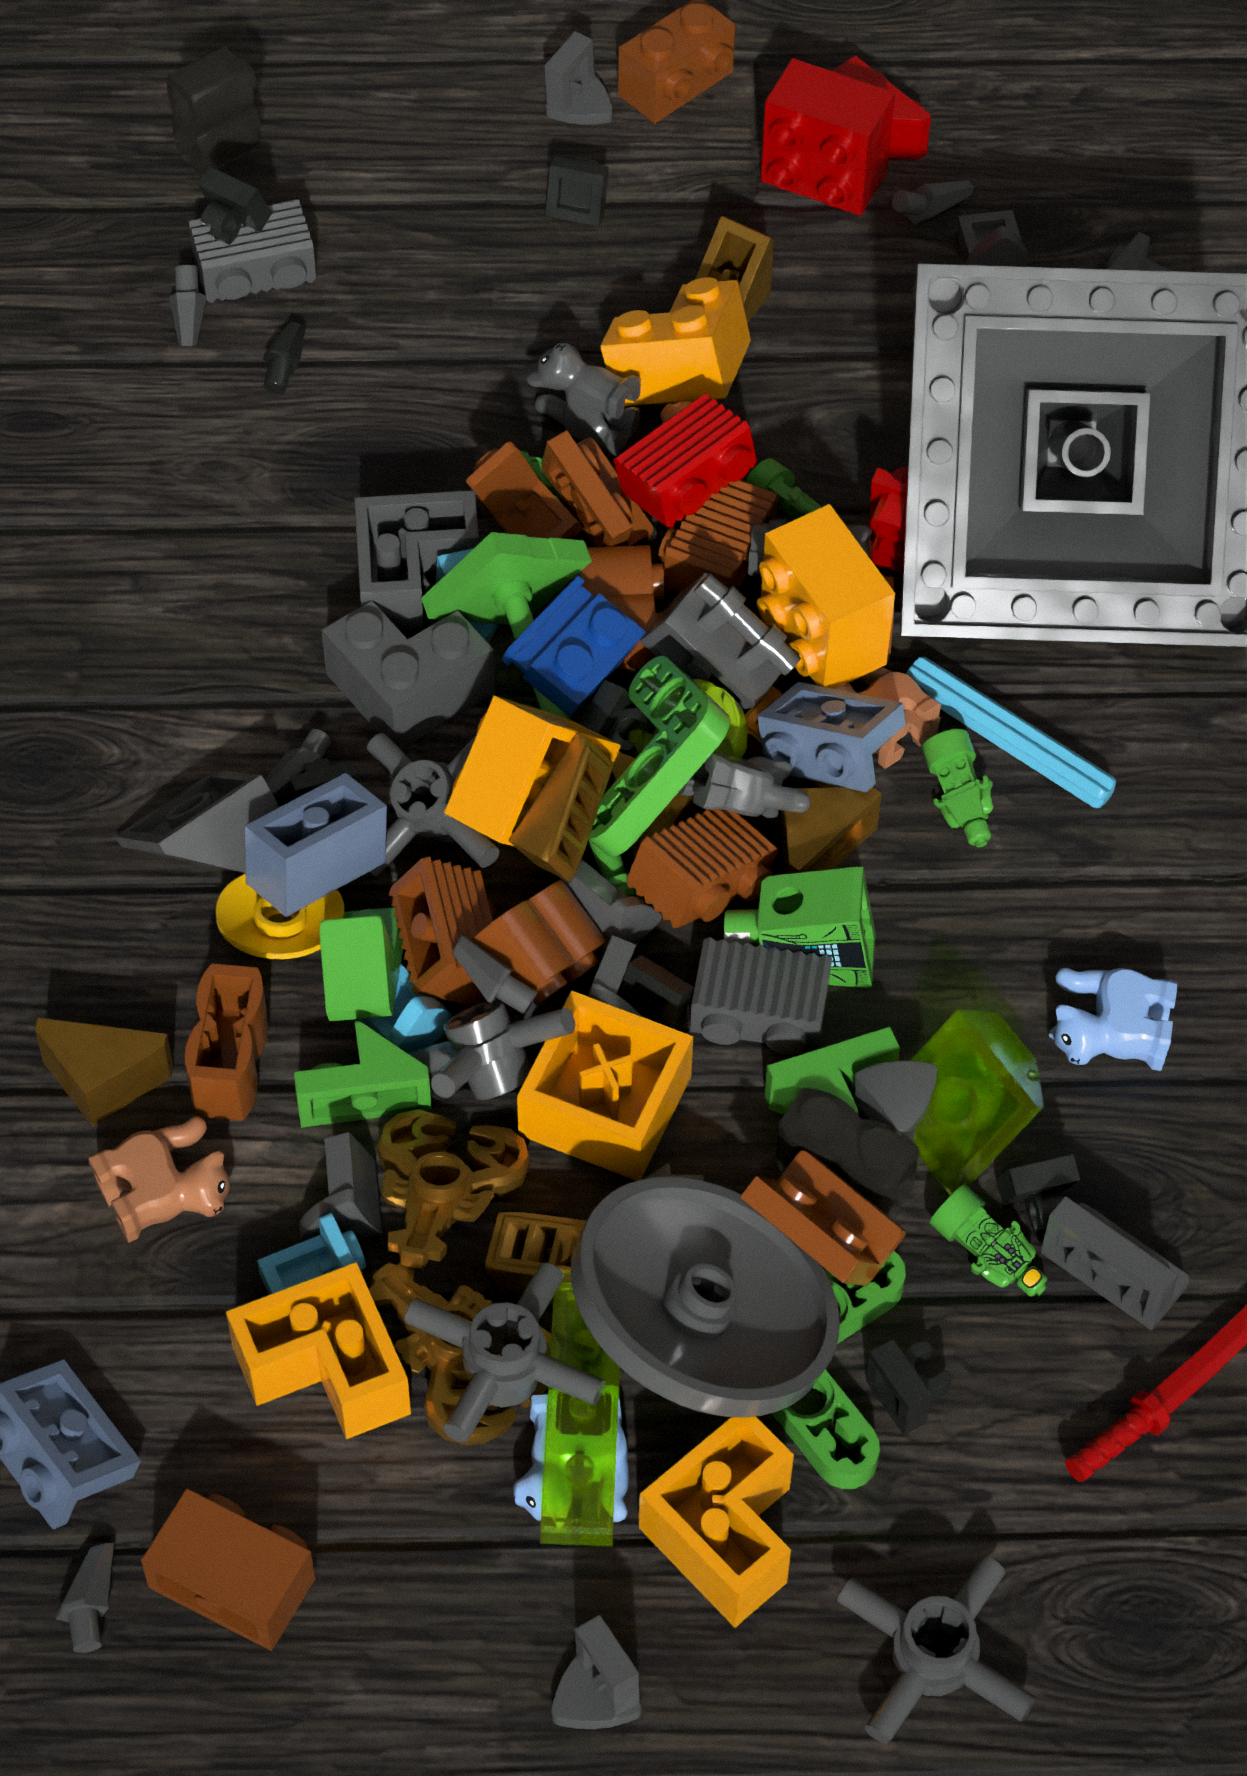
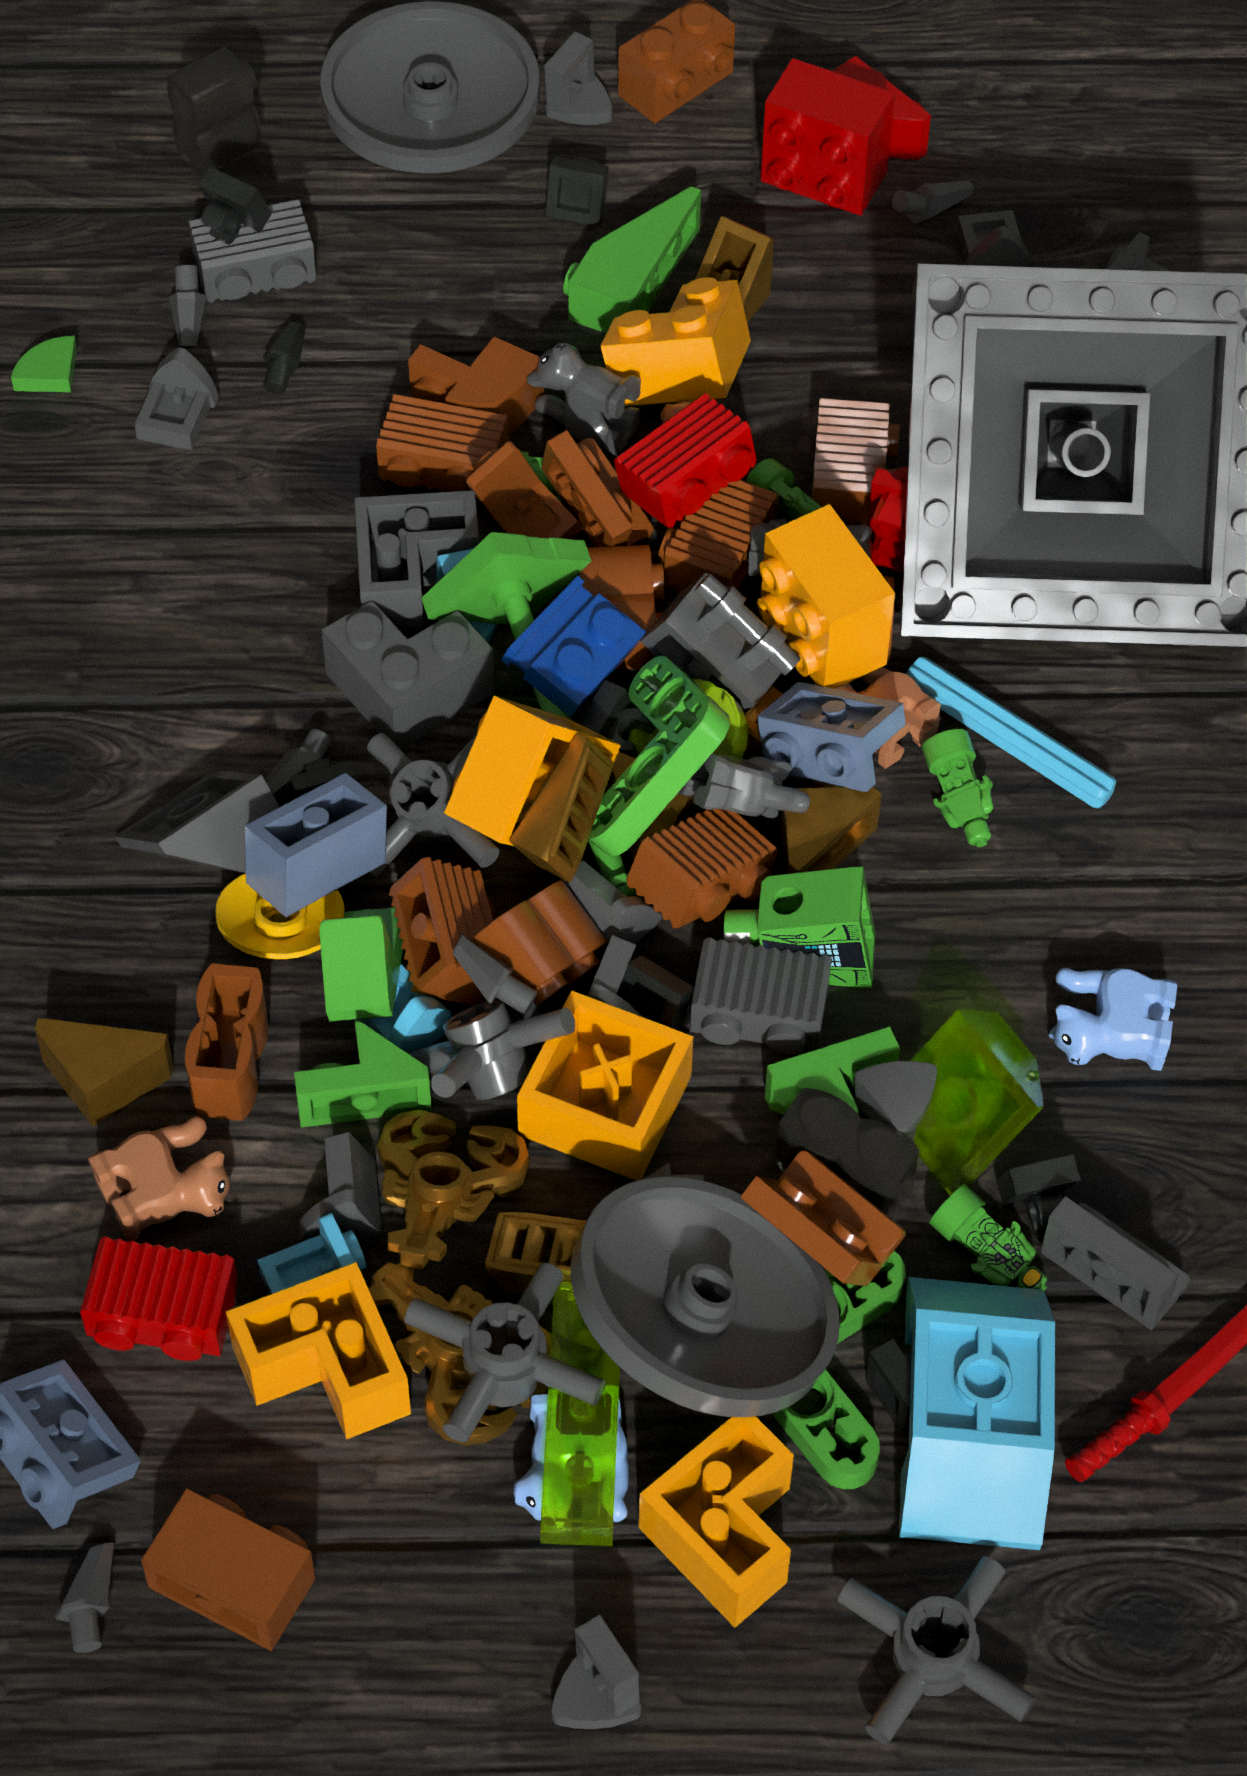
(47, 367): none -> bright green tile
(159, 1298): none -> red brick
(176, 402): none -> dark grey tile
(430, 87): none -> dark grey dish
(436, 442): none -> dark orange brick
(491, 383): none -> dark orange brick
(632, 263): none -> bright green slope
(849, 448): none -> dark orange brick
(978, 1414): none -> medium azure slope

